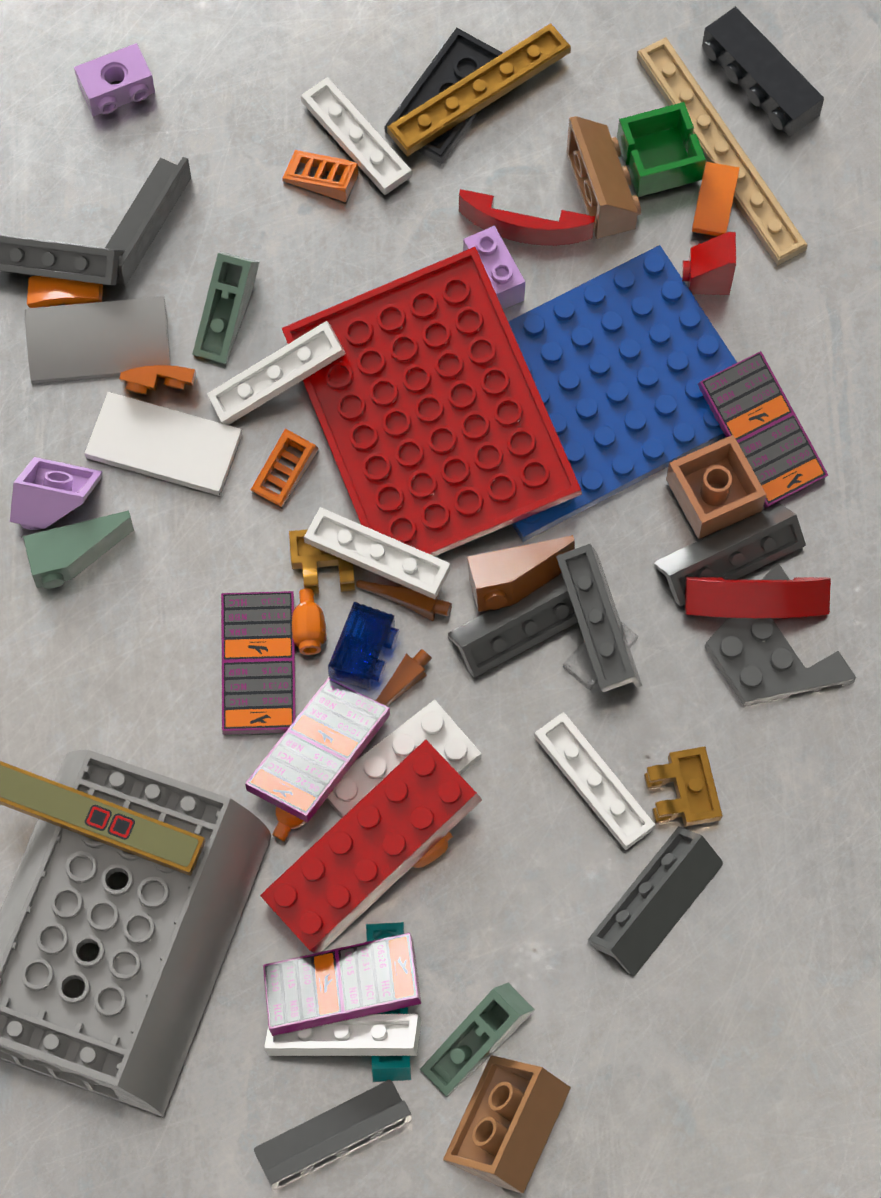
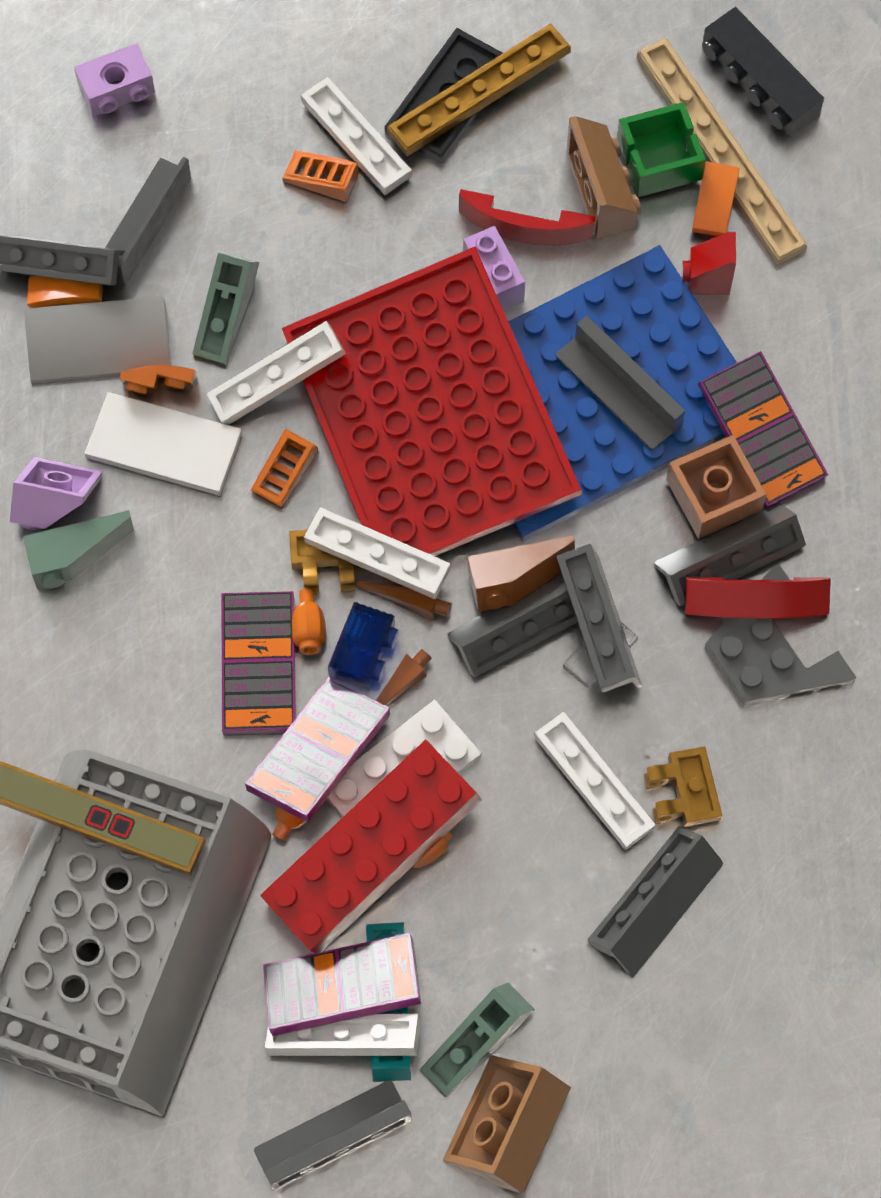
(621, 384): none -> dark grey panel

